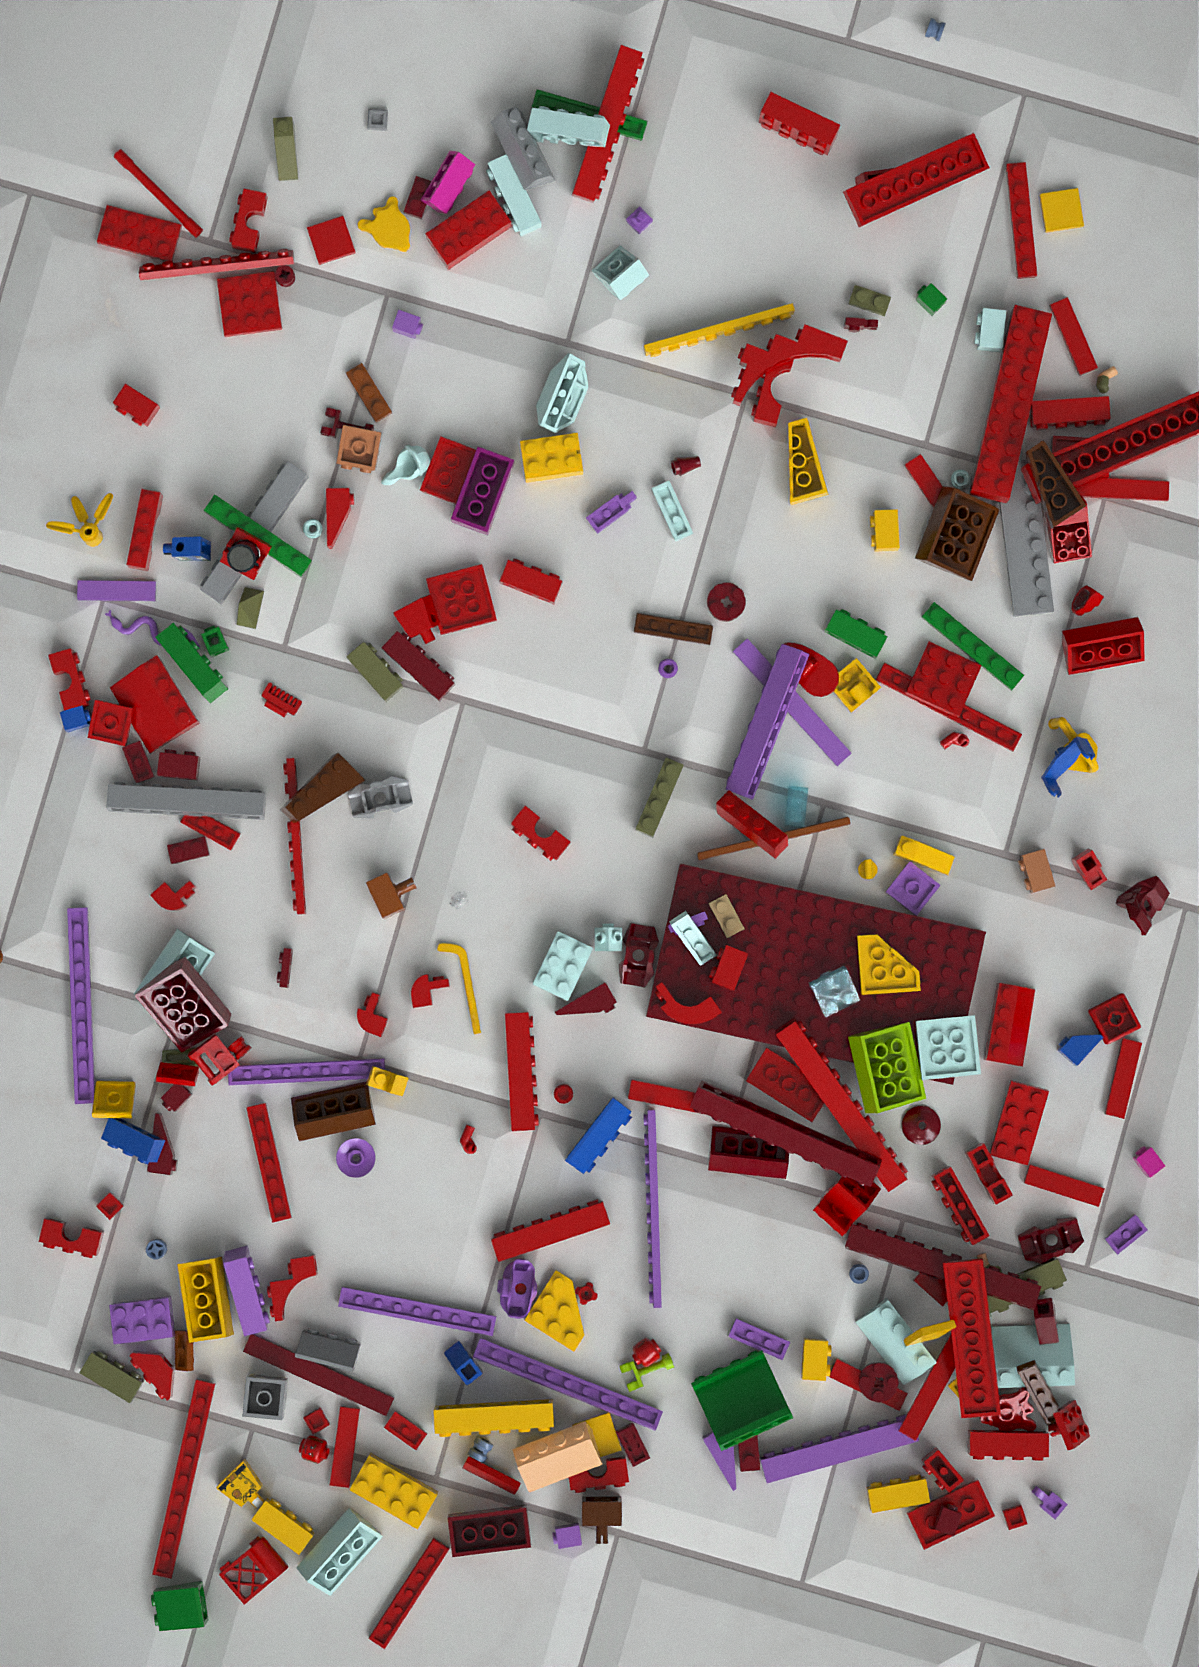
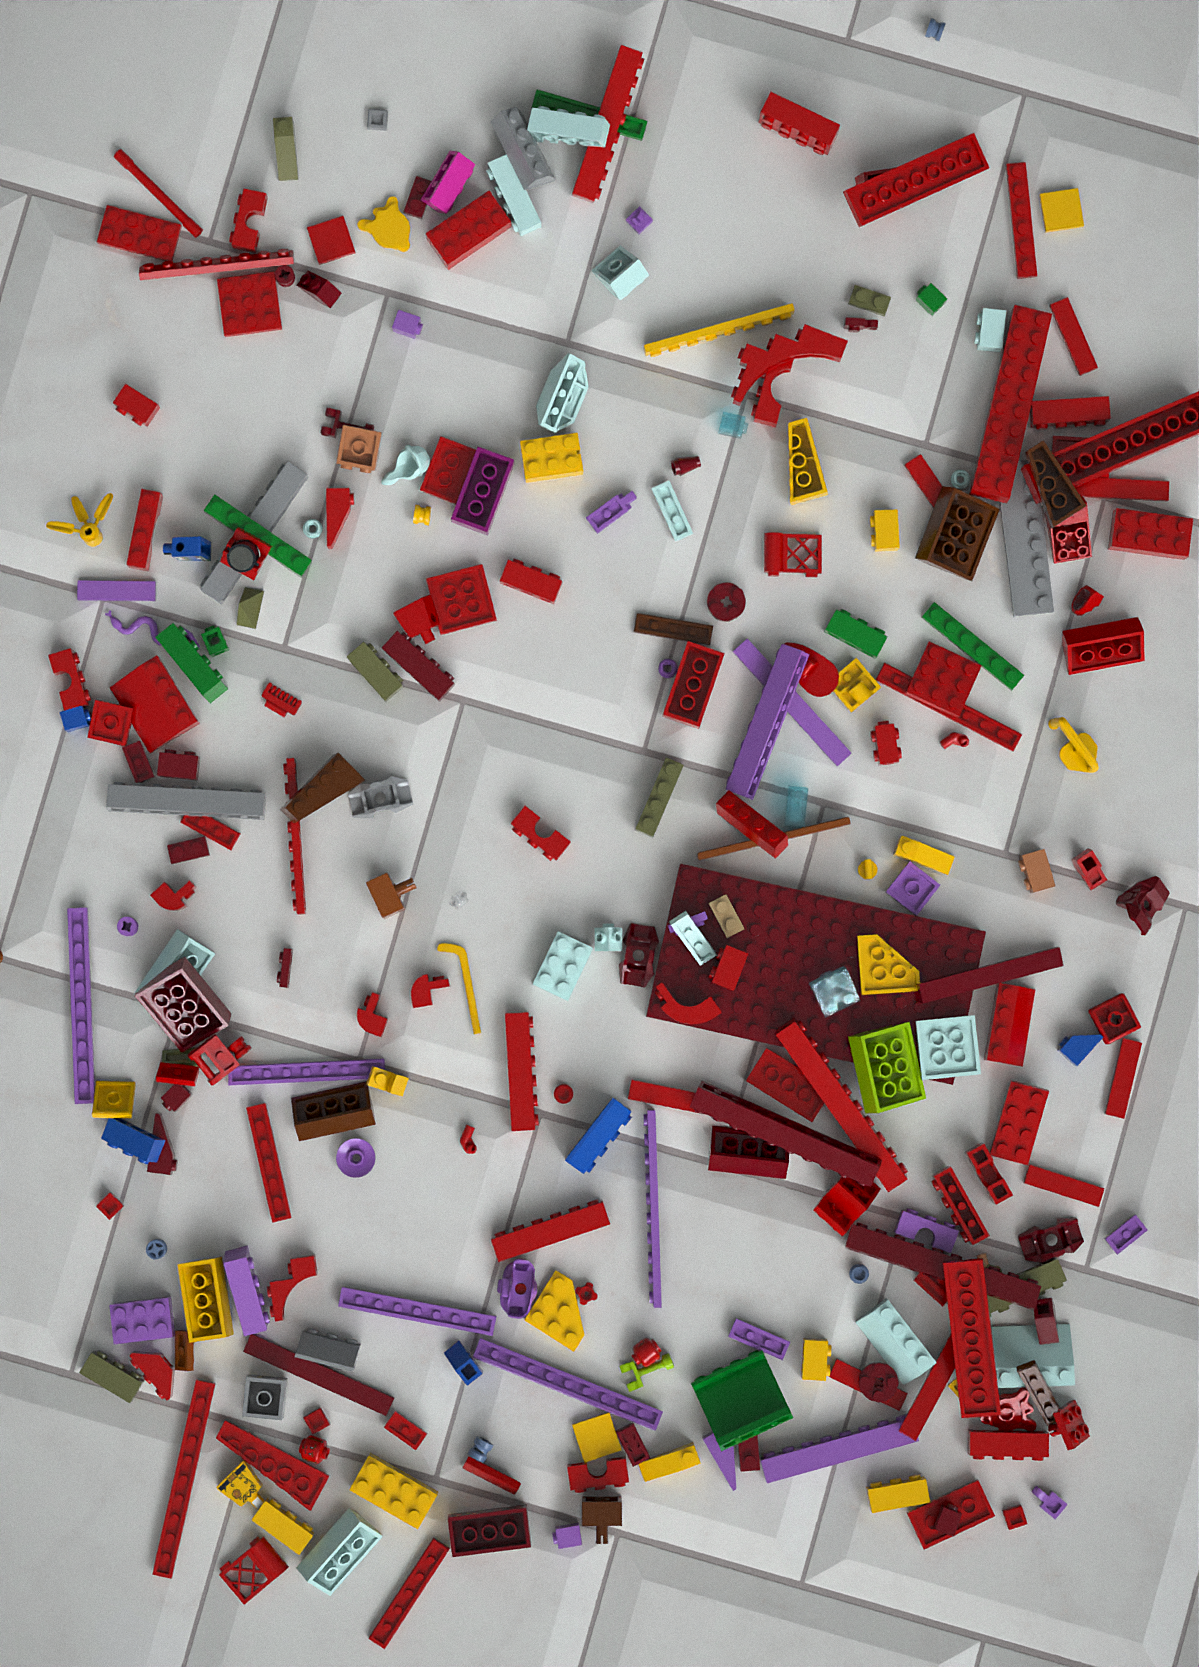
(53, 1235): red arch -> none
(130, 928): none -> medium lavender wheel
(180, 1606): green slope -> none
(285, 1470): none -> red wing
(319, 288): none -> dark red slope
(344, 1446): red tile -> none
(368, 392): dark orange plate -> none
(422, 515): none -> yellow wheel
(493, 1416): yellow brick -> none
(557, 1456): light nougat slope -> none
(591, 1002): dark red slope -> none
(670, 1462): none -> yellow slope
(693, 685): none -> red brick
(733, 425): none -> clear light blue brick
(777, 550): none -> red piece
(886, 744): none -> red brick
(913, 1118): dark red dish -> none
(929, 1332): yellow tile -> none
(943, 1235): none -> medium lavender arch
(945, 1473): red brick -> none
(989, 974): none -> dark red tile
(1063, 760): blue piece -> none
(1103, 379): arm -> none
(1148, 1161): dark pink brick -> none
(1150, 534): none -> red brick

